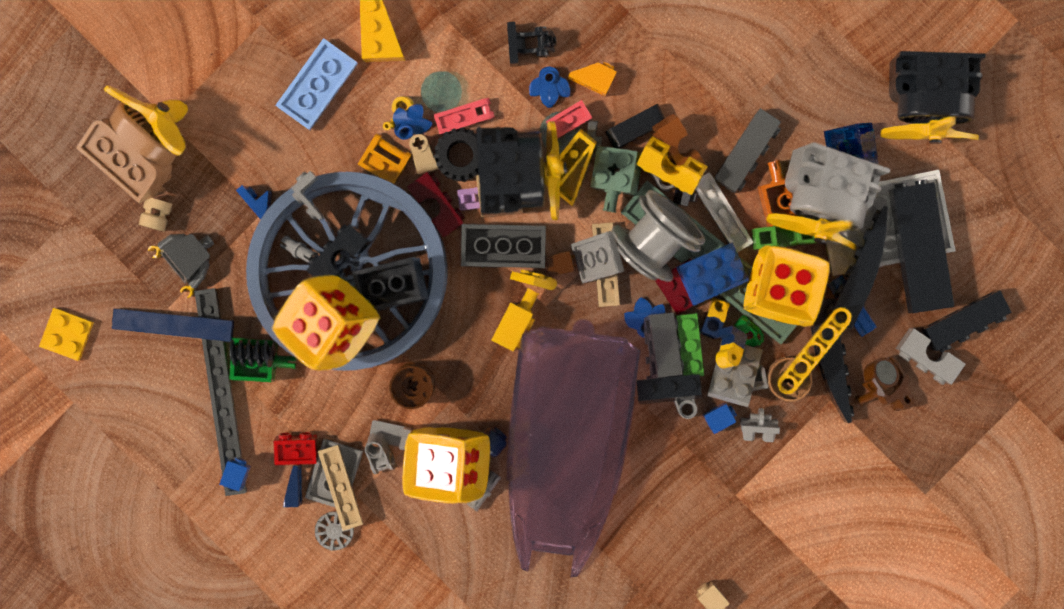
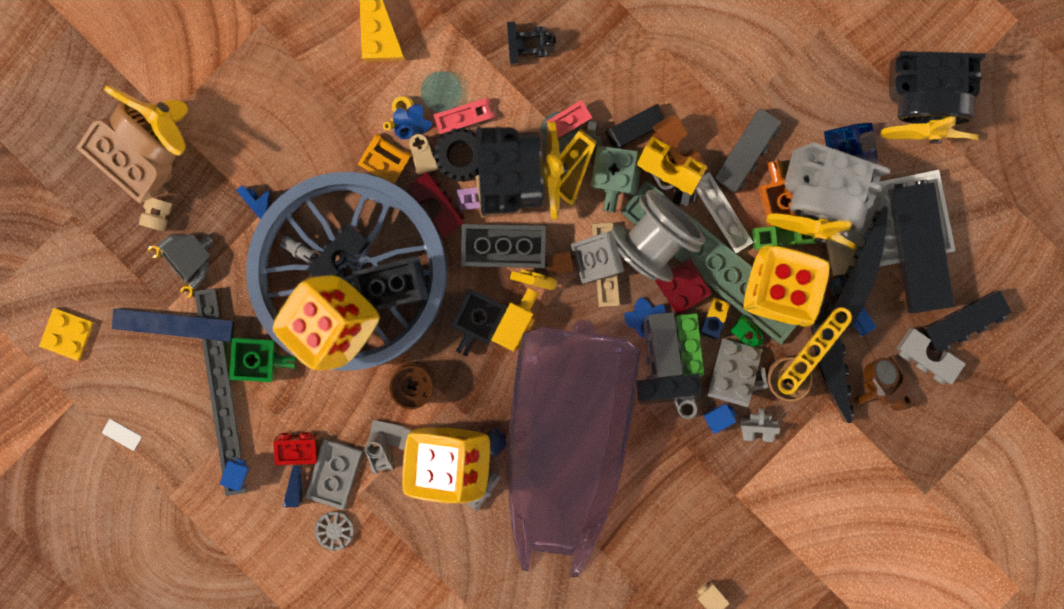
(121, 434): none -> white sticker
(253, 354): black piece -> none
(305, 180): light grey bracket -> none
(316, 84): light blue plate -> none
(340, 487): tan plate -> none
(473, 330): none -> black brick
(550, 89): blue plate -> none
(595, 77): light orange slope -> none
(712, 274): blue plate -> none
(731, 347): leg -> none

